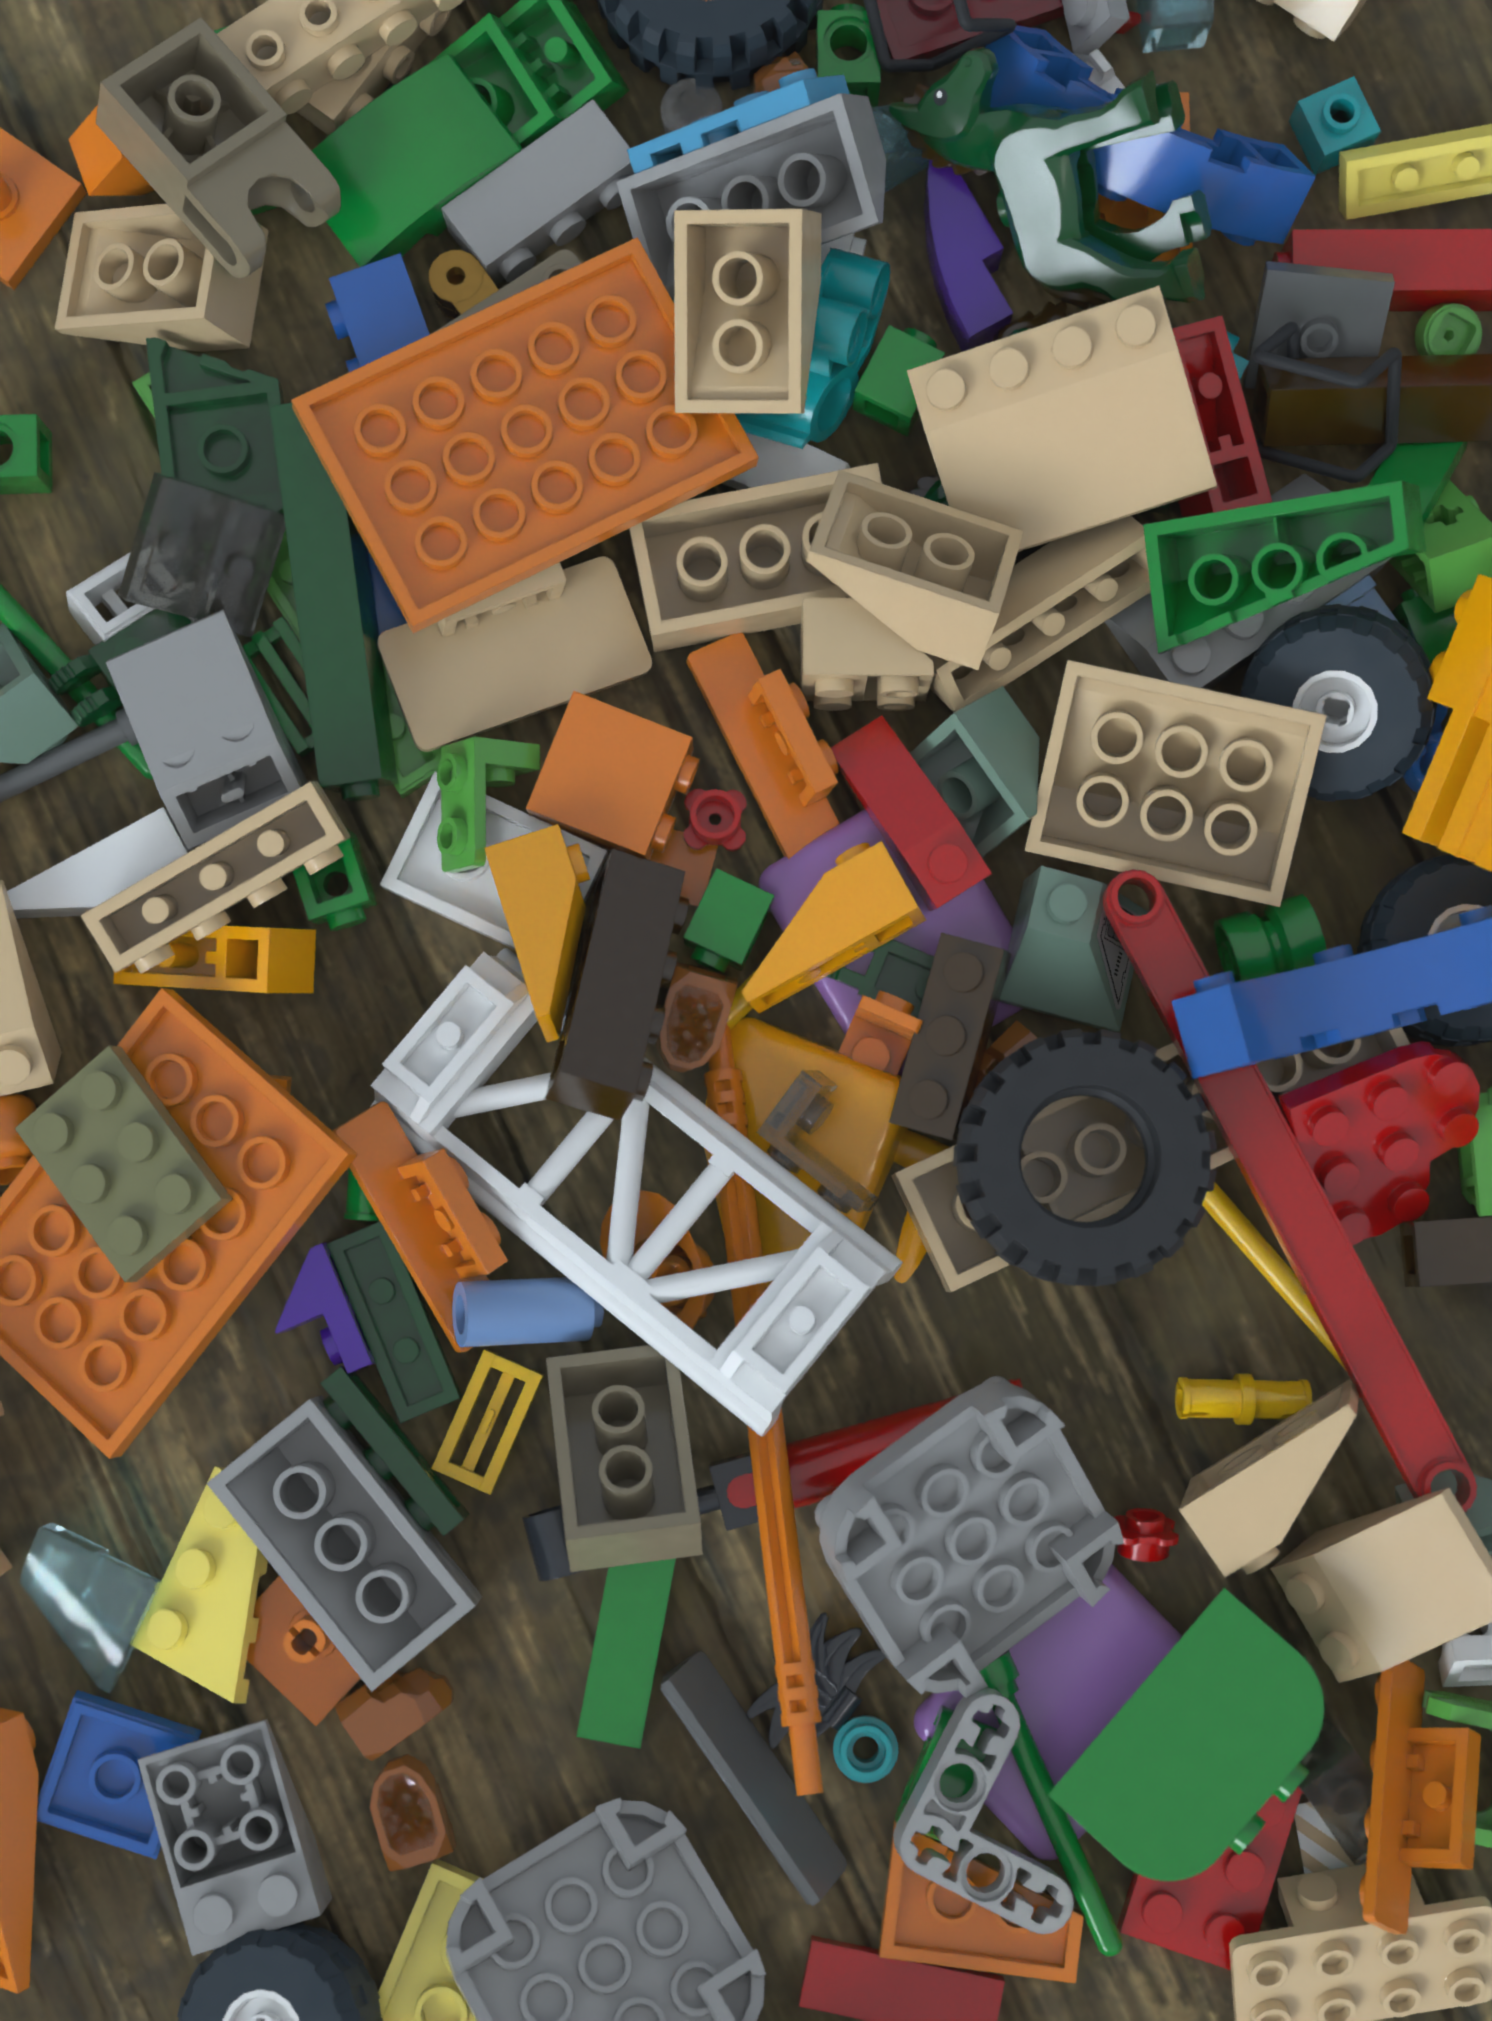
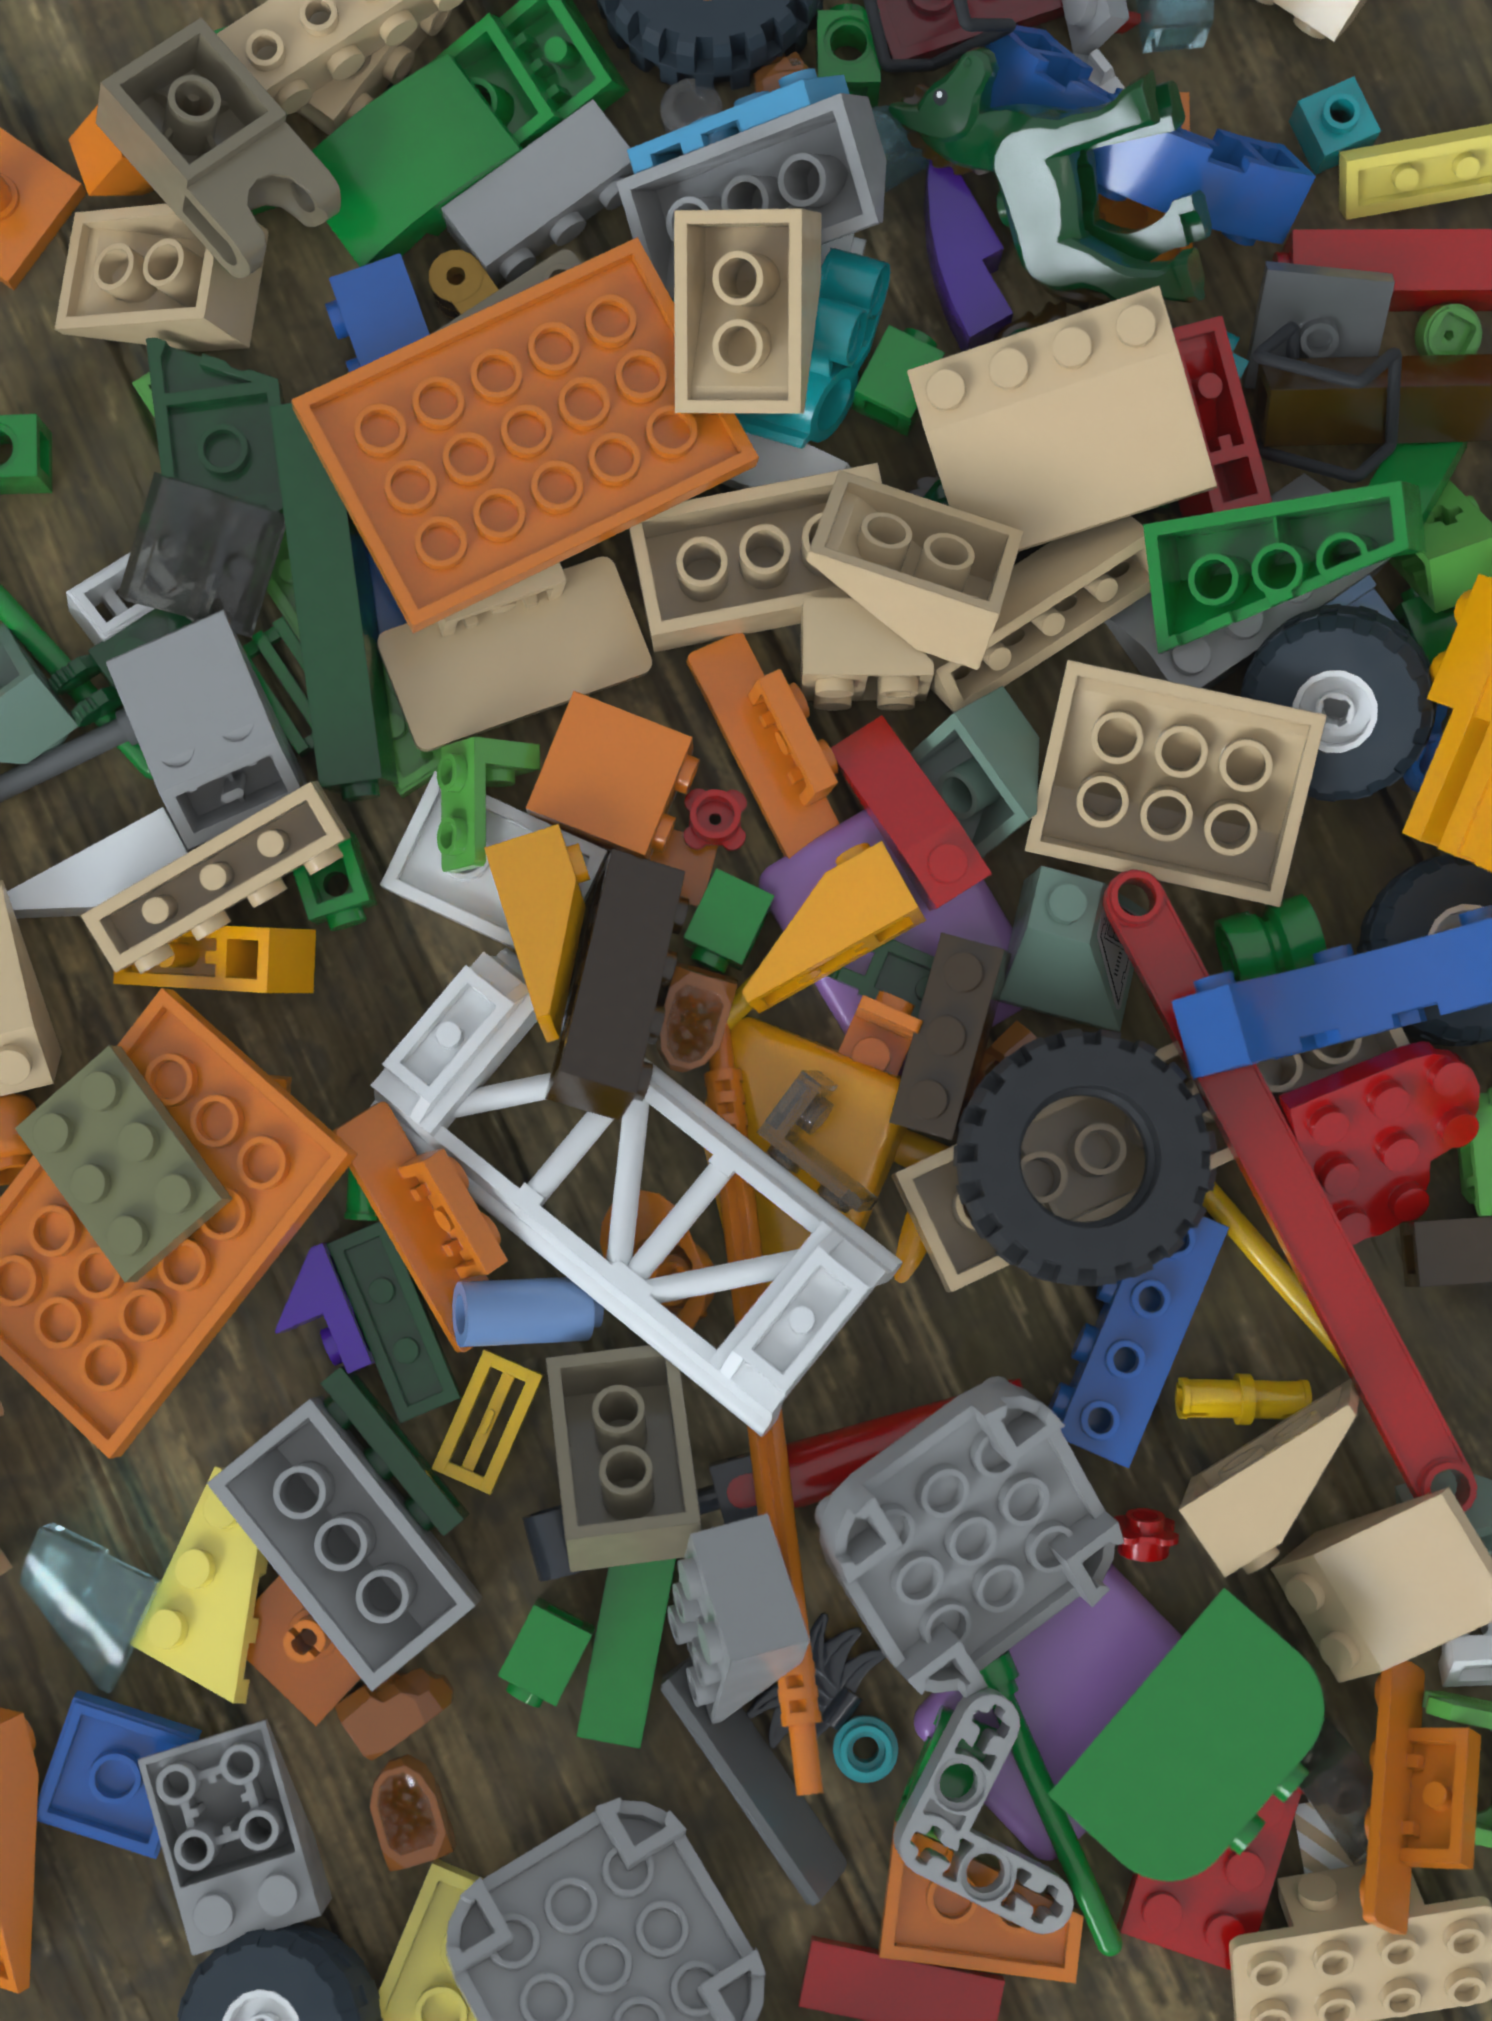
(545, 1654): none -> green brick
(736, 1615): none -> light grey slope
(1133, 1348): none -> blue brick

